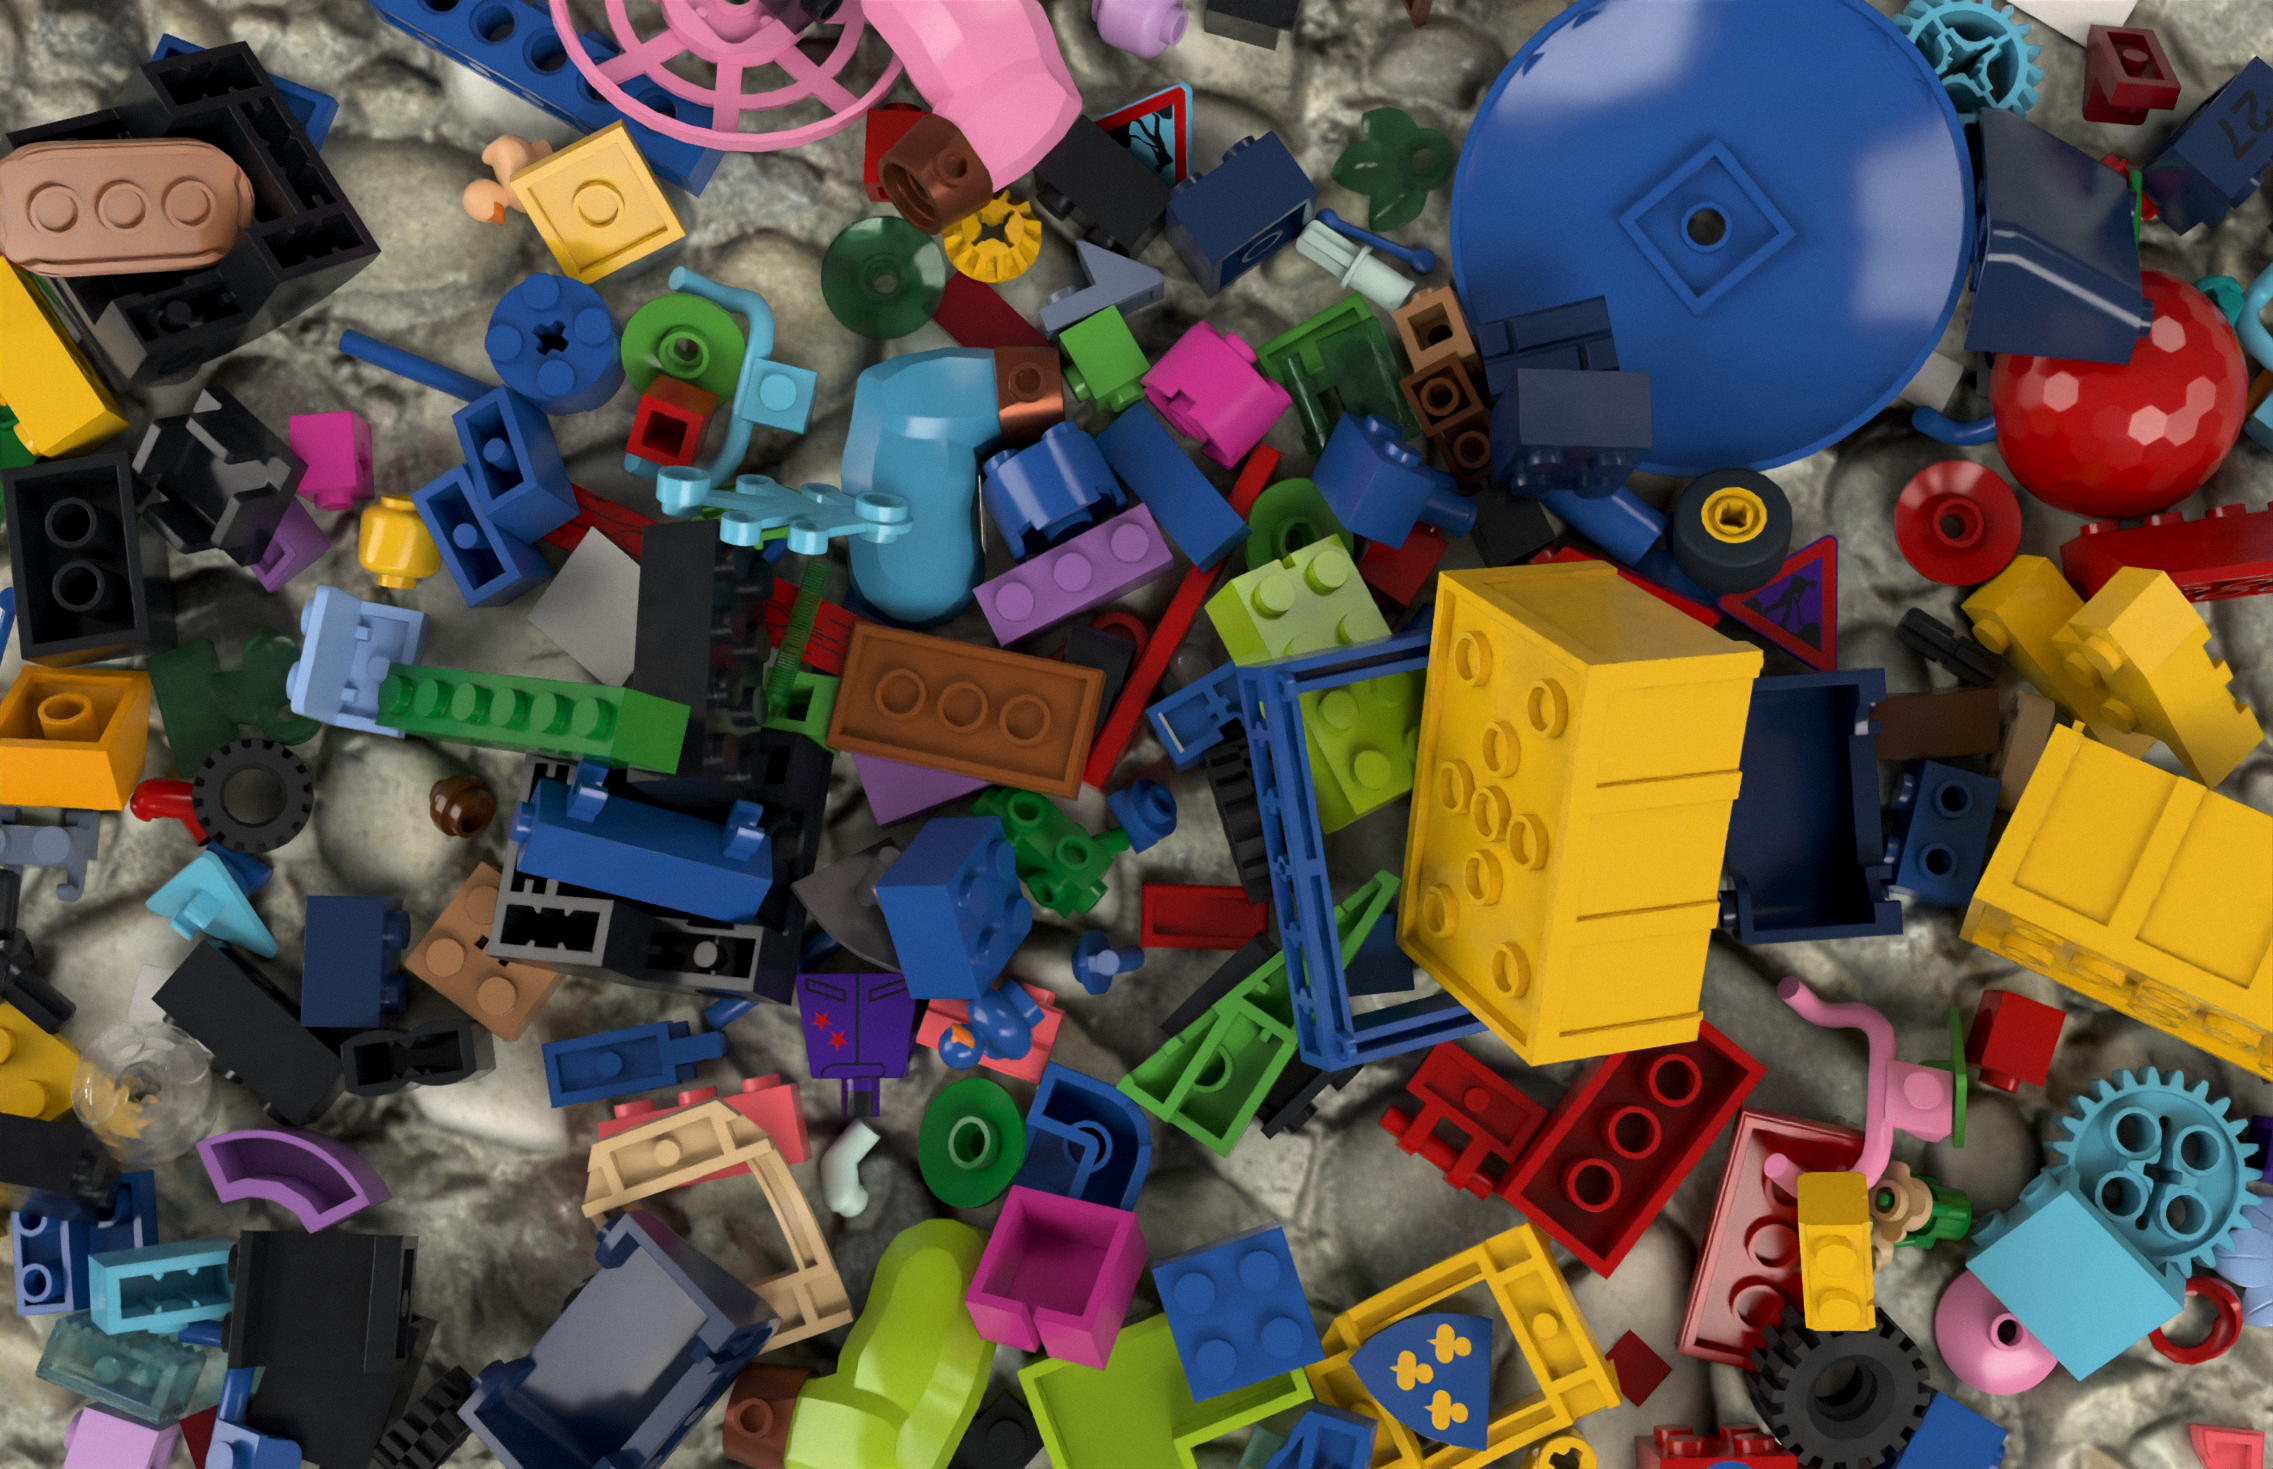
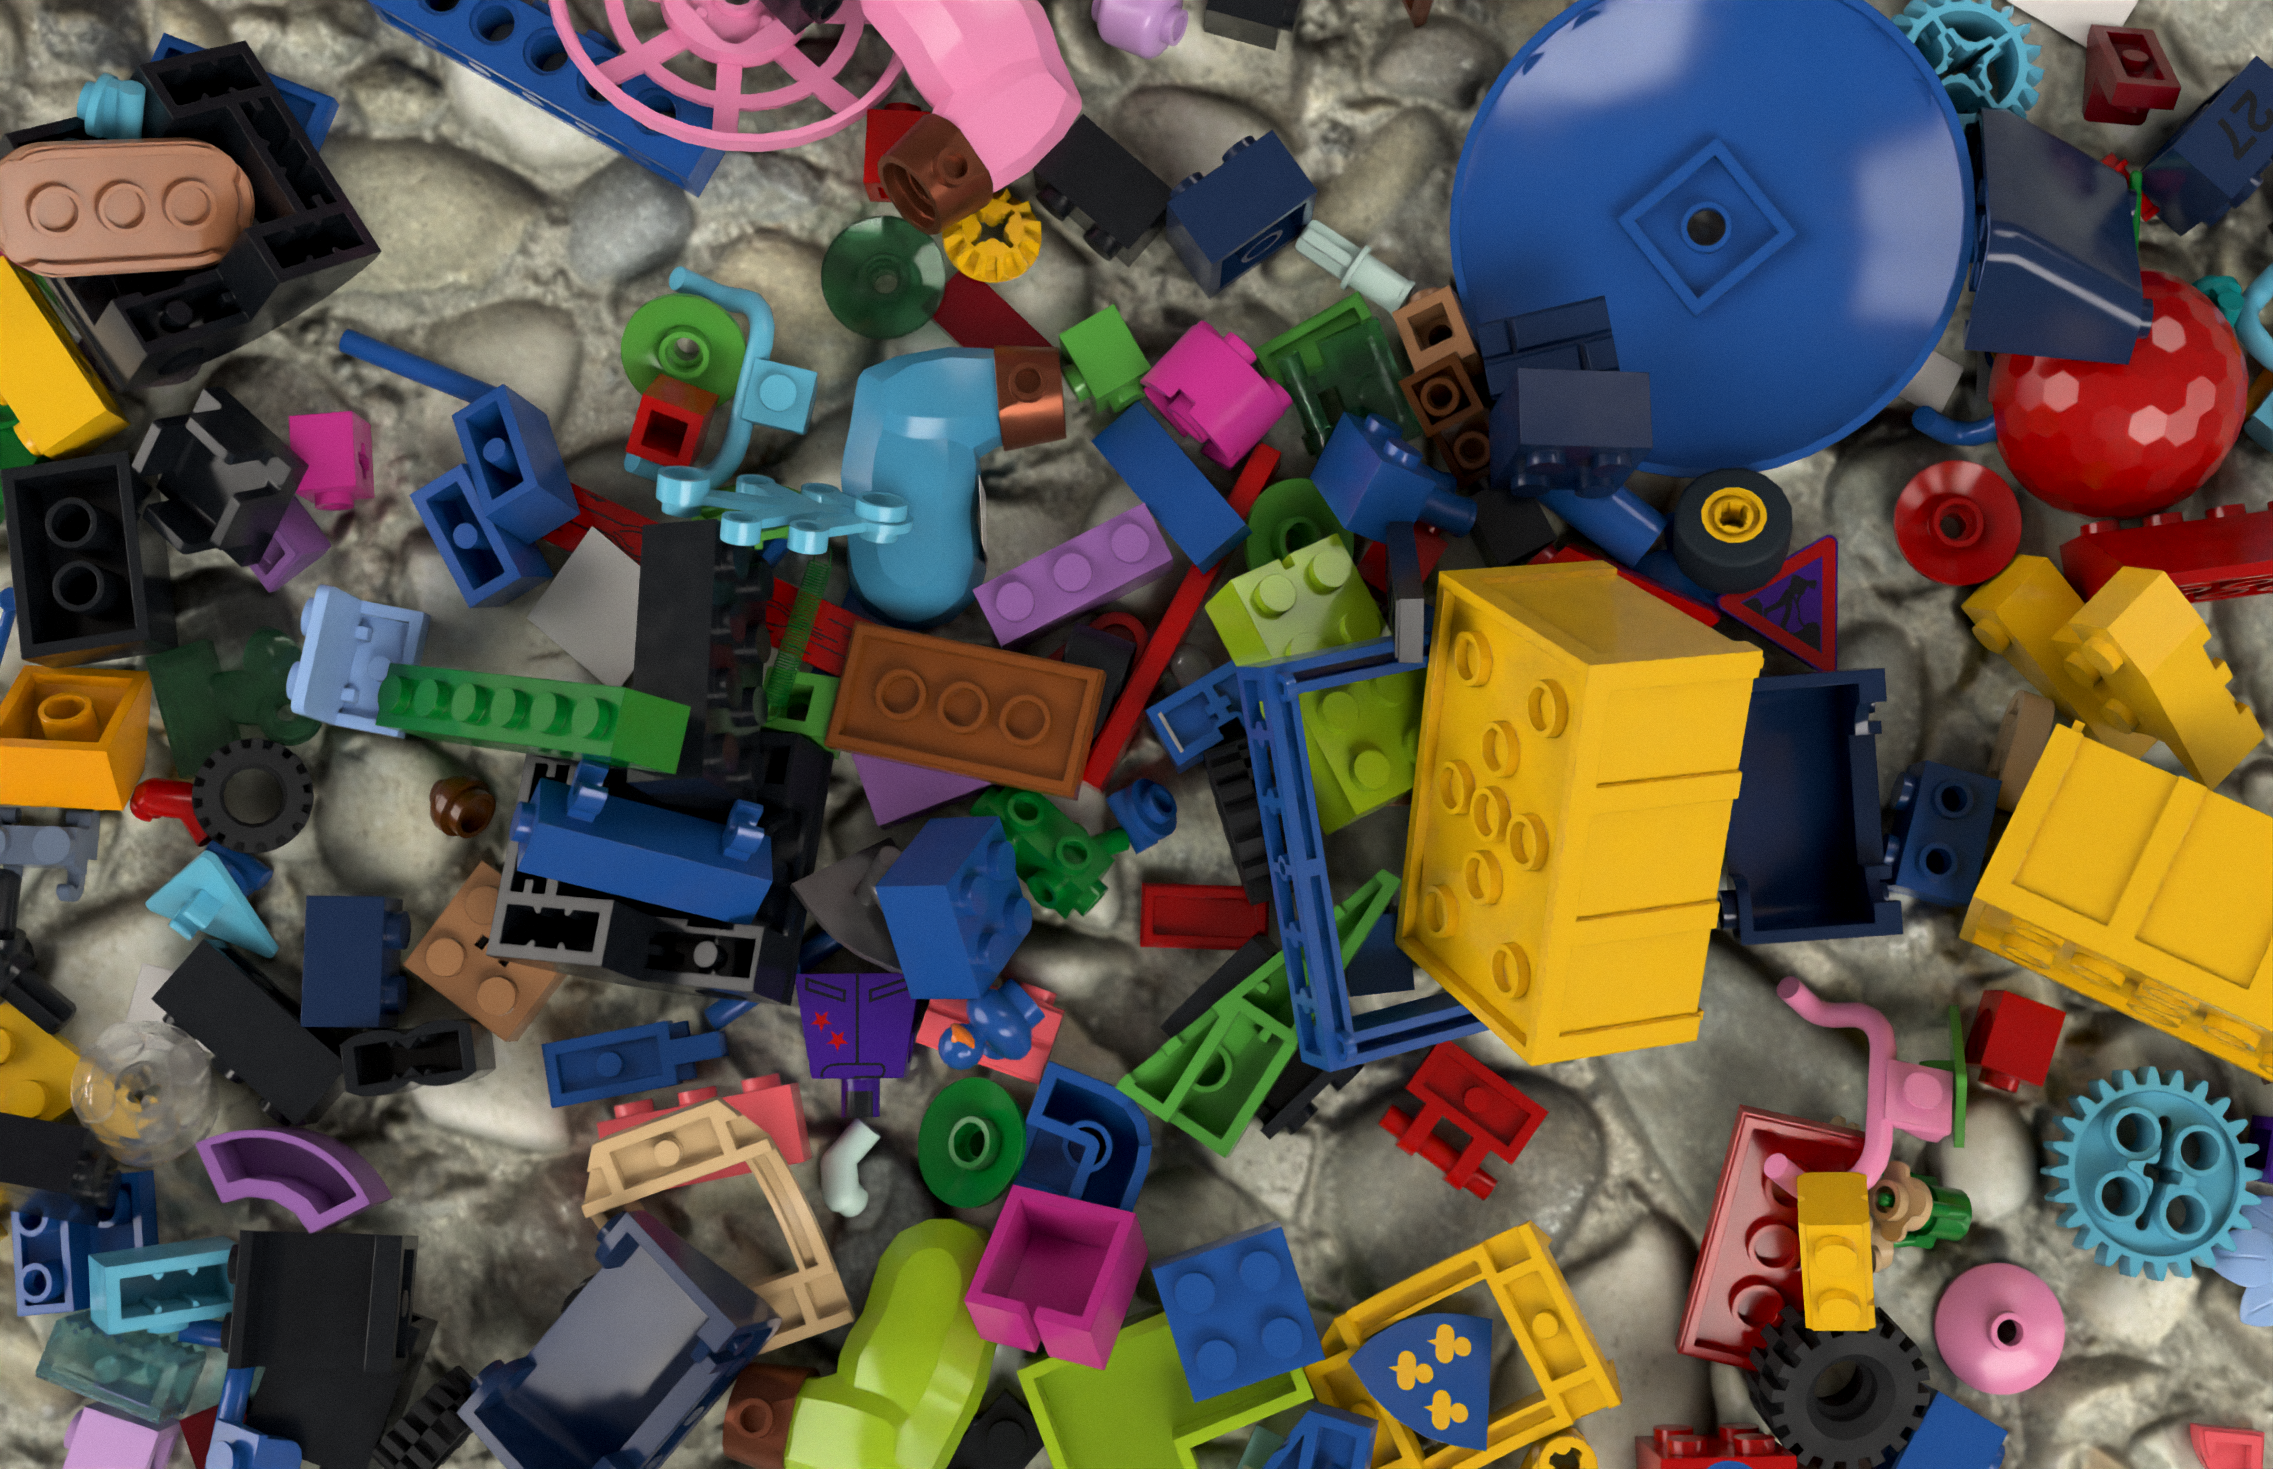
(112, 108): none -> medium azure plate
(396, 543): yellow head -> none
(508, 154): light nougat animal -> none
(532, 321): blue brick -> none
(598, 204): yellow plate -> none
(1050, 491): blue brick -> none
(1096, 962): blue plate -> none
(1111, 281): sand blue slope -> none
(1156, 131): piece -> none
(1385, 170): clear green plate -> none
(1404, 592): none -> black tile
(1421, 261): blue hinge -> none
(1626, 1142): red brick -> none
(1637, 1367): red sticker -> none
(1935, 641): black piece -> none
(1938, 723): reddish brown slope -> none
(2072, 1274): medium azure panel -> none
(2224, 1327): red piece -> none

